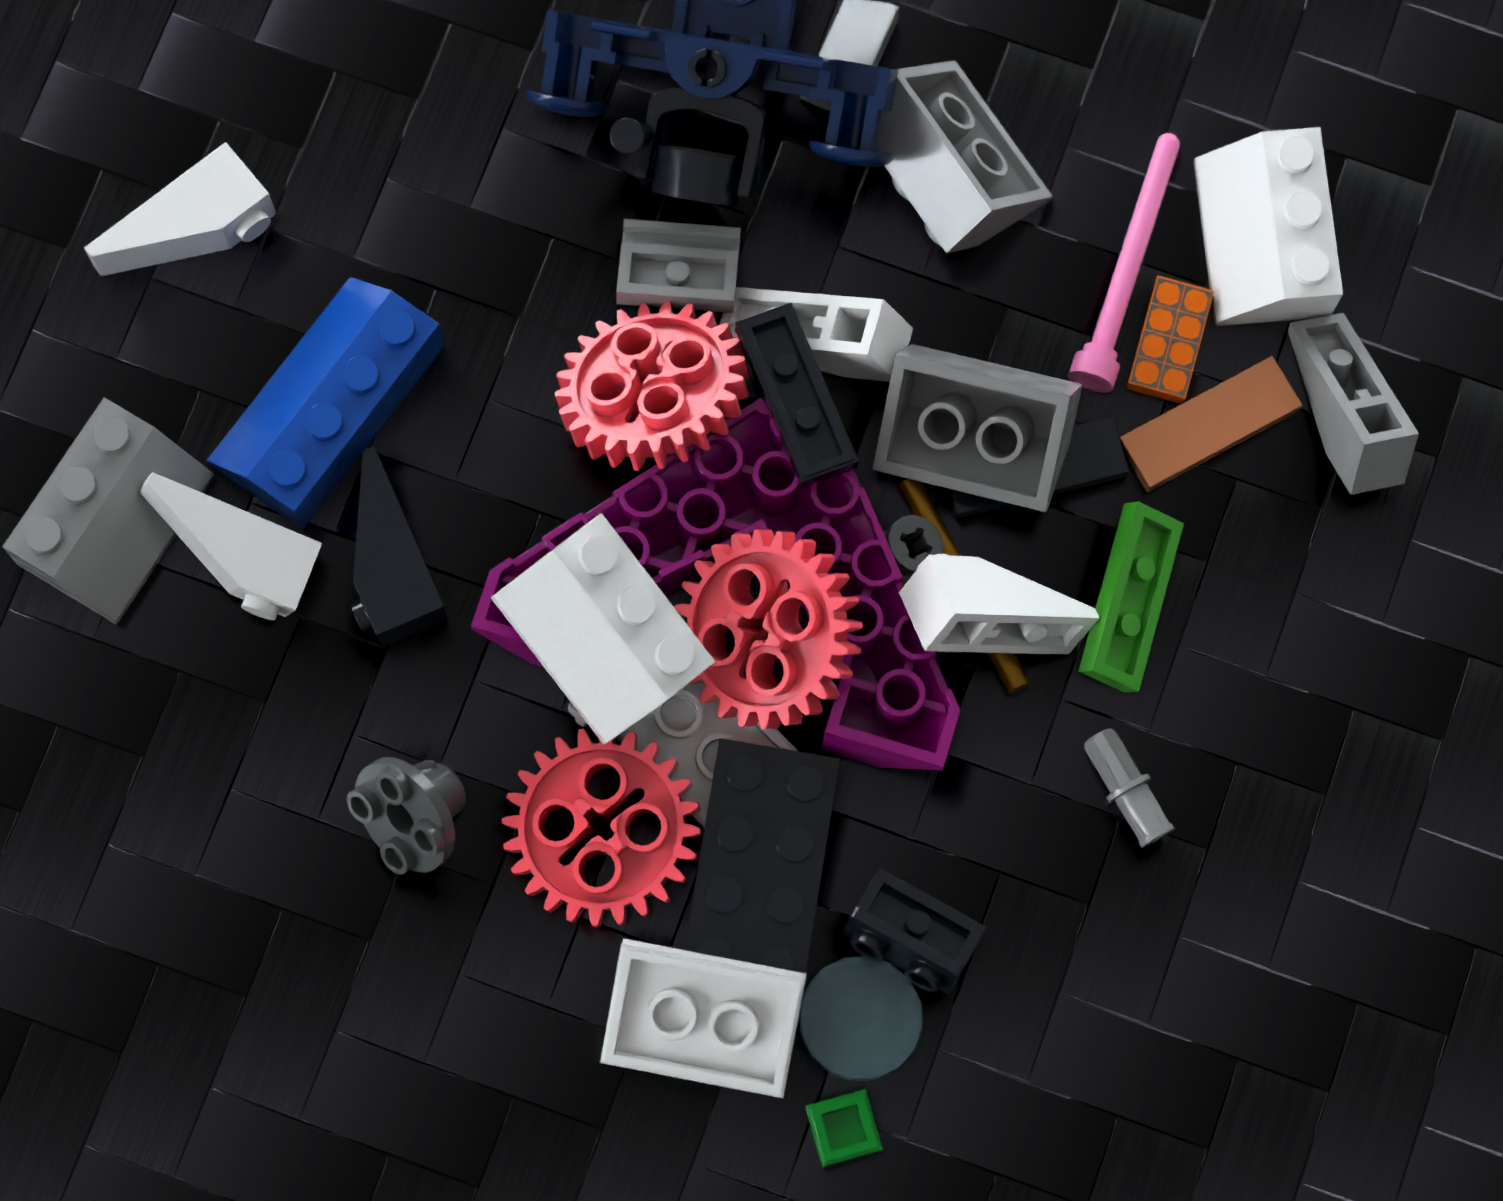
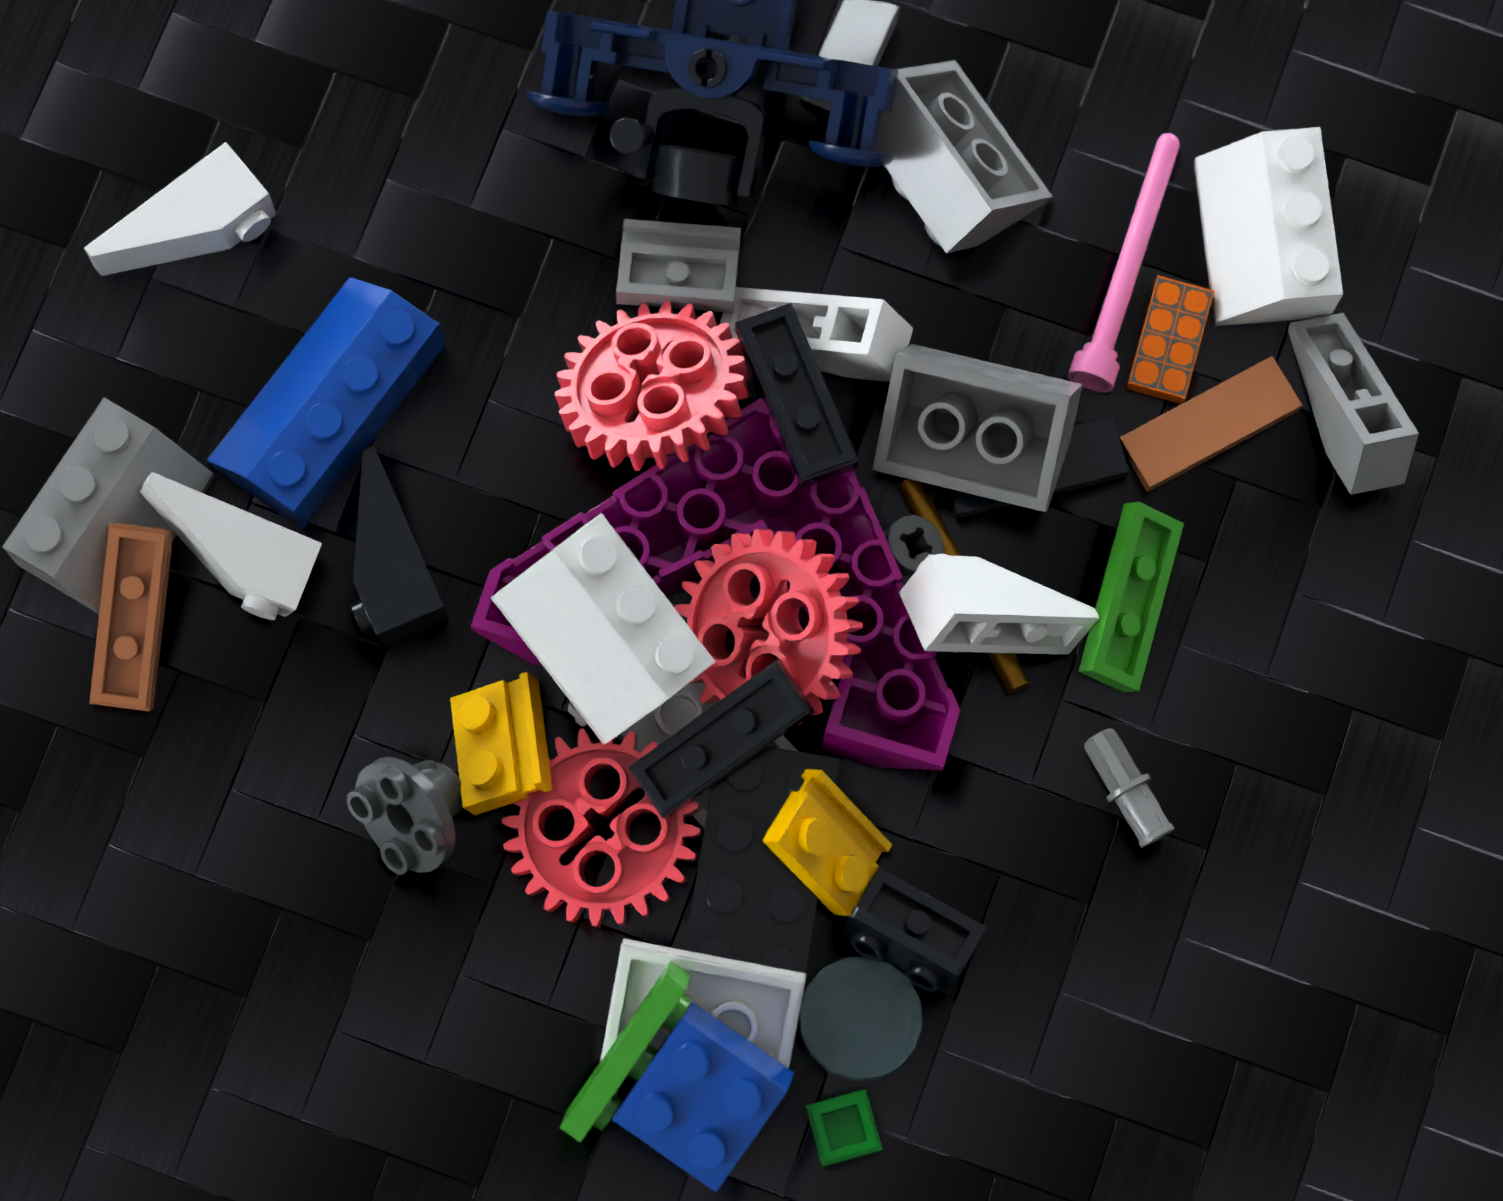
(131, 616): none -> nougat tile
(500, 743): none -> yellow plate
(629, 1053): none -> bright green plate
(704, 1096): none -> blue brick
(721, 739): none -> black tile
(827, 842): none -> yellow plate

